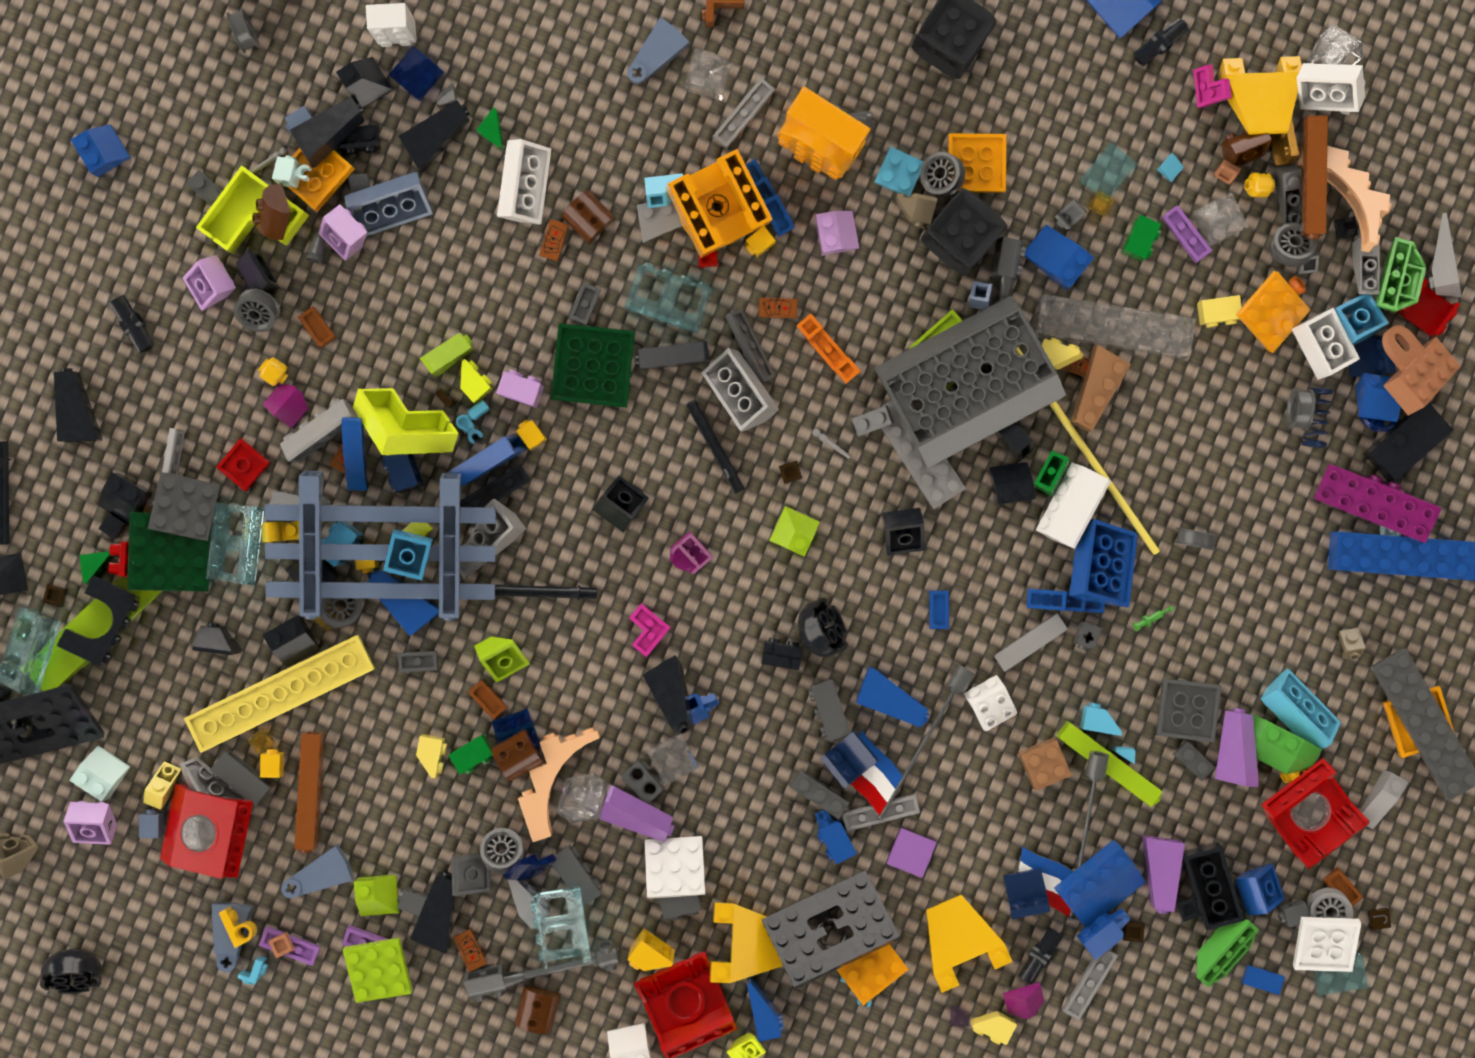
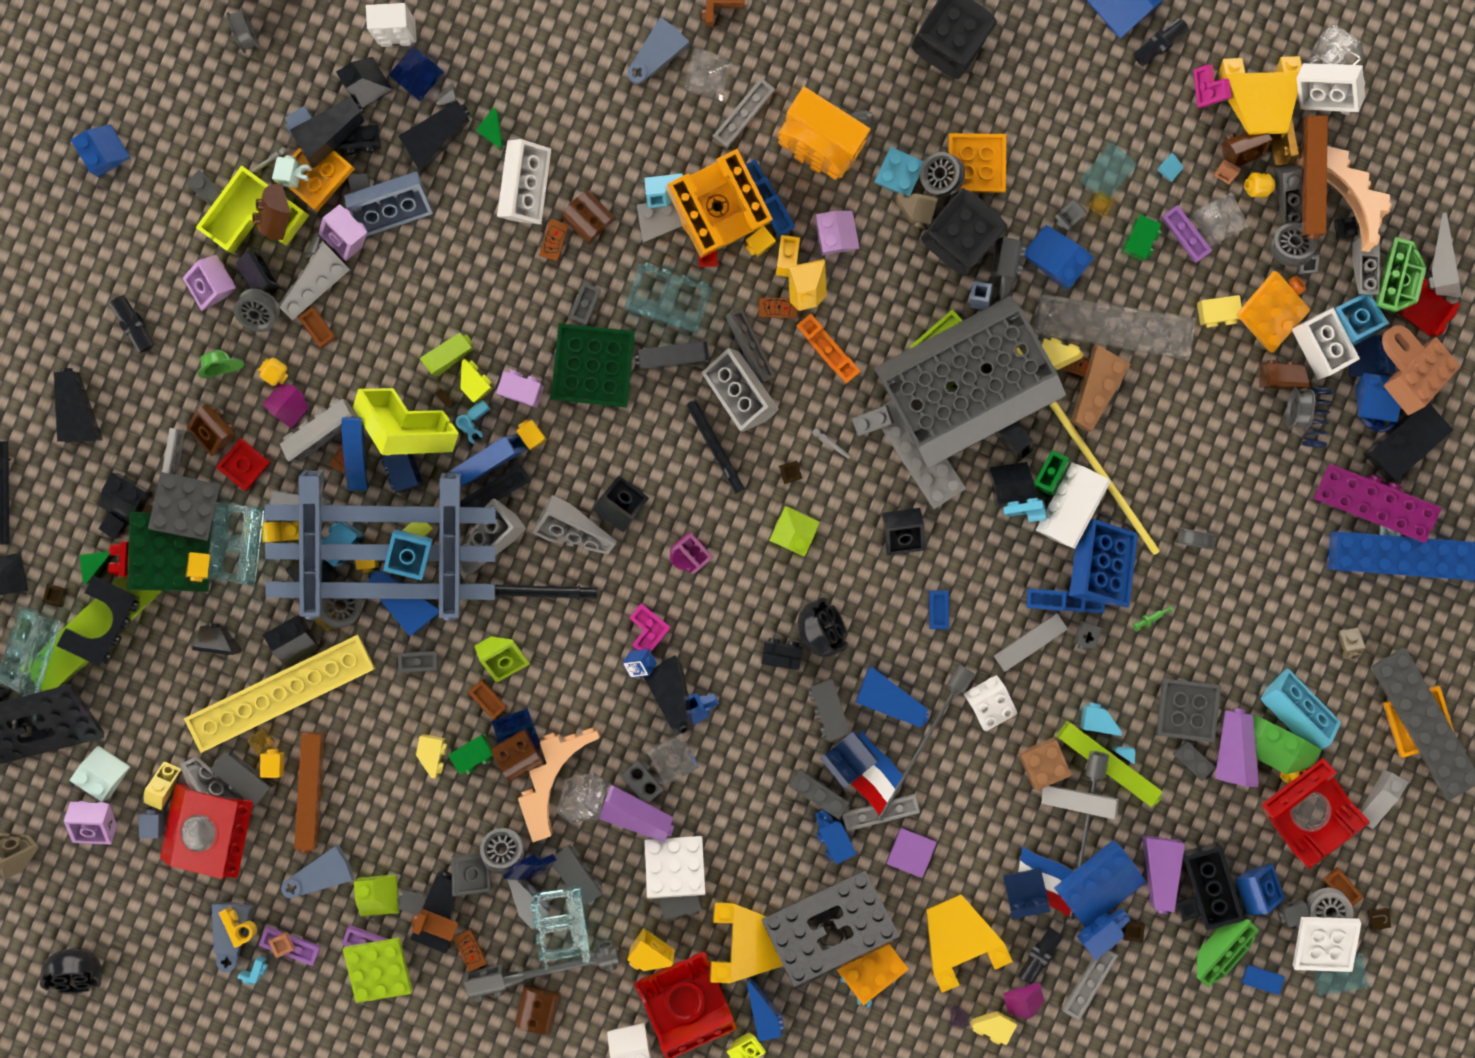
(197, 566): none -> yellow brick
(210, 429): none -> reddish brown brick
(218, 363): none -> bright green piece
(318, 276): none -> light grey wing
(434, 924): none -> dark orange bracket
(567, 524): none -> light grey wedge
(639, 663): none -> blue brick
(787, 254): none -> yellow plate
(807, 284): none -> yellow slope
(1033, 508): none -> medium azure plate
(1080, 801): none -> light grey tile
(1283, 375): none -> reddish brown slope

